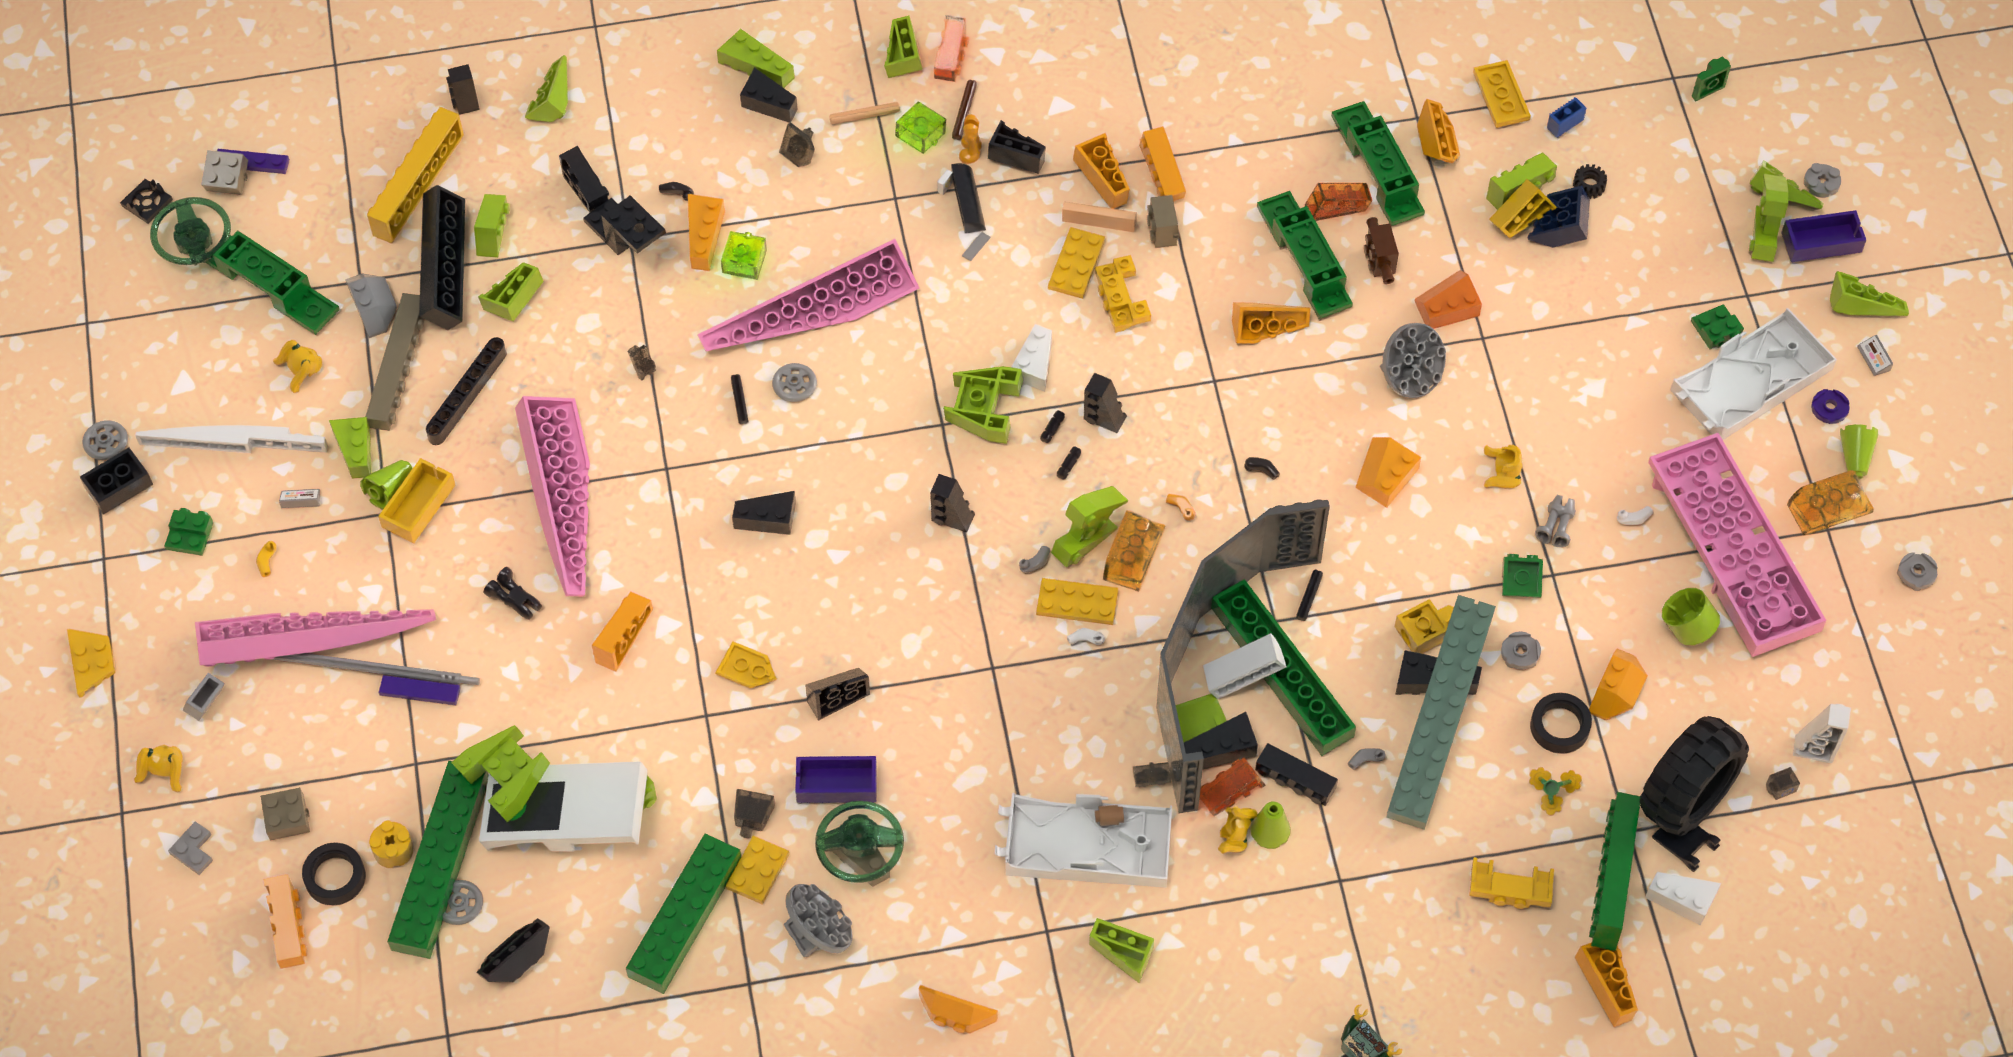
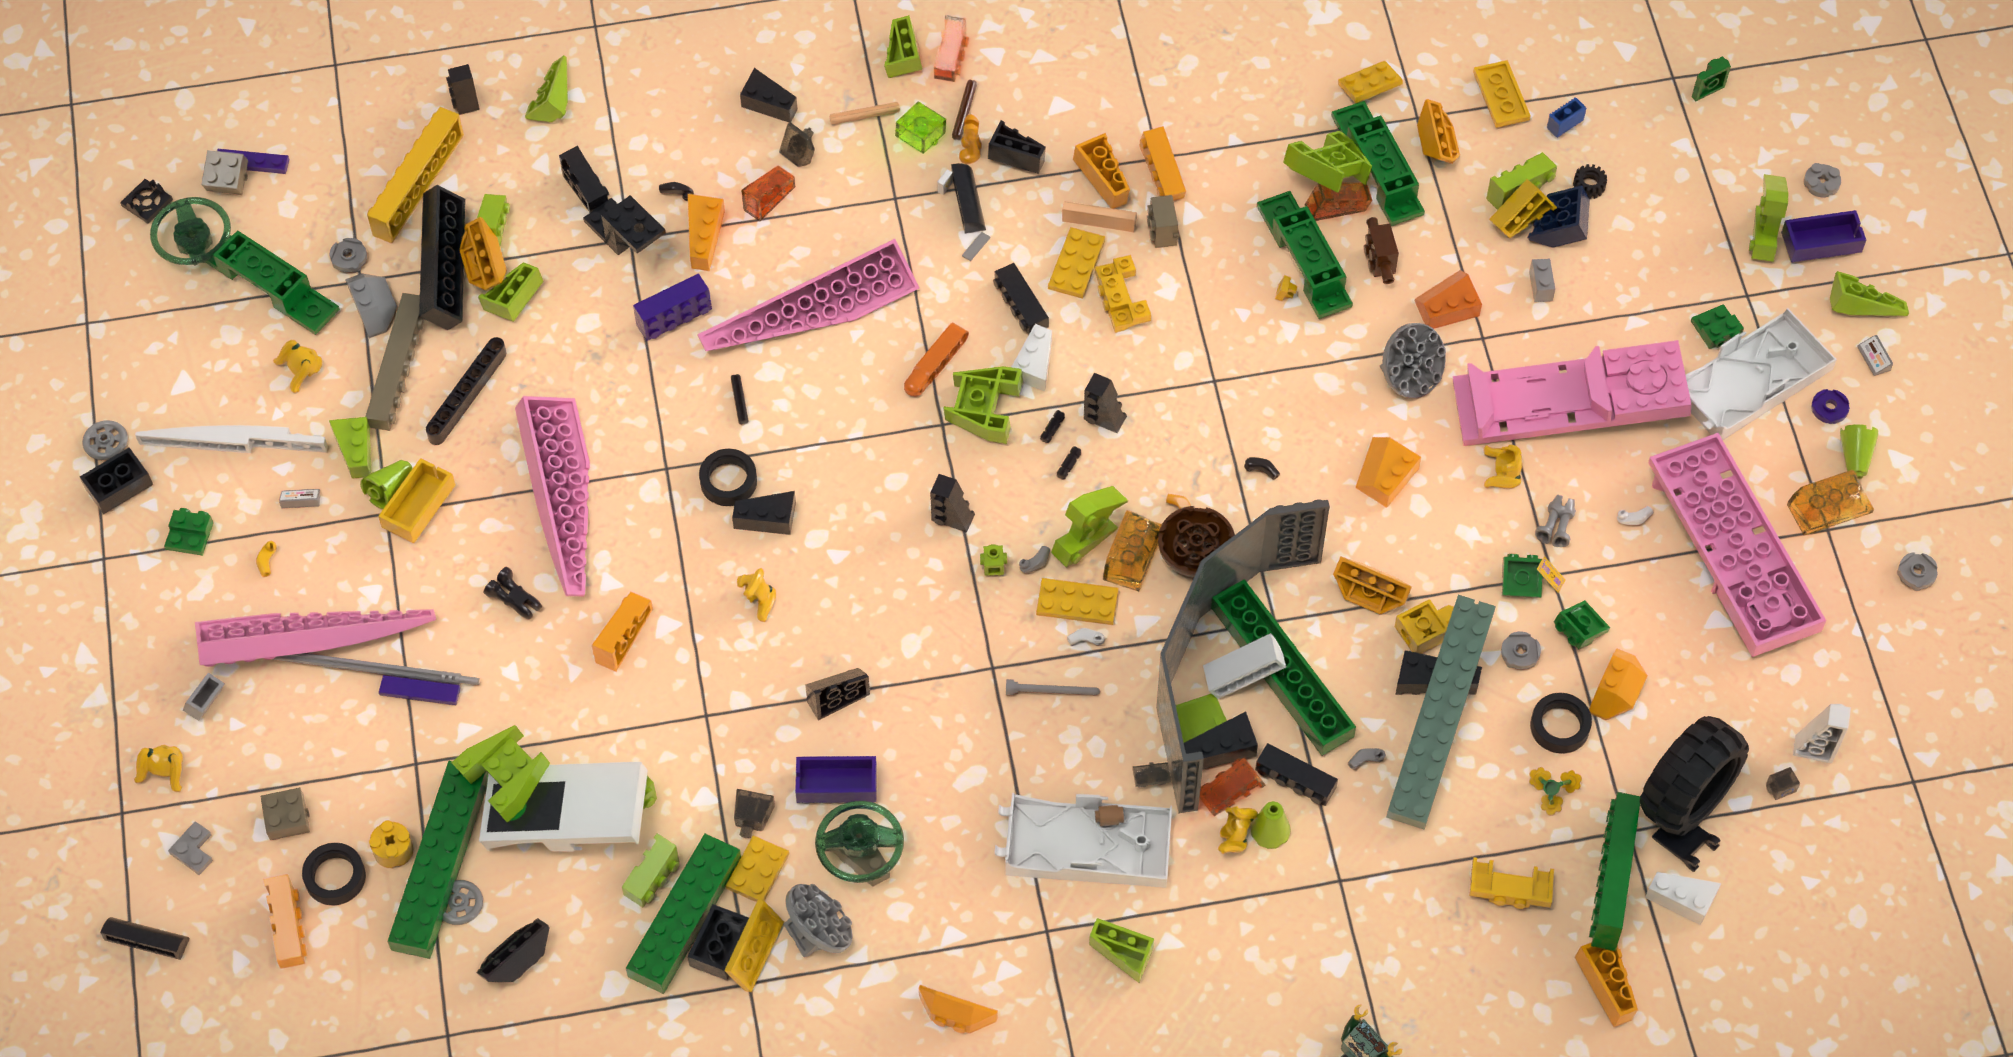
(90, 659): yellow wing -> none
(144, 938): none -> black brick
(352, 263): none -> light grey plate
(482, 255): none -> light orange wedge
(641, 361): clear smoke hips -> none
(652, 872): none -> lime wedge
(672, 307): none -> dark purple piece
(717, 941): none -> black brick
(722, 457): none -> black tyre
(743, 255): clear neon green brick -> none
(745, 53): lime wedge -> none
(746, 666): yellow tile -> none
(754, 946): none -> yellow plate
(758, 589): none -> yellow hair
(767, 192): none -> clear orange wedge
(793, 395): light grey plate -> none
(935, 359): none -> orange piece
(993, 559): none -> lime brick
(1013, 687): none -> light grey piece
(1020, 298): none -> black brick
(1197, 529): none -> reddish brown brick
(1262, 321): light orange wedge -> none
(1285, 288): none -> yellow tile
(1309, 595): black axle -> none
(1331, 163): none -> lime wedge
(1370, 81): none -> yellow plate
(1370, 586): none -> light orange wedge
(1542, 280): none -> light grey brick
(1551, 574): none -> yellow sticker
(1581, 624): none -> green plate
(1602, 392): none -> bright pink piece
(1690, 616): lime piece -> none
(1794, 194): lime wedge -> none

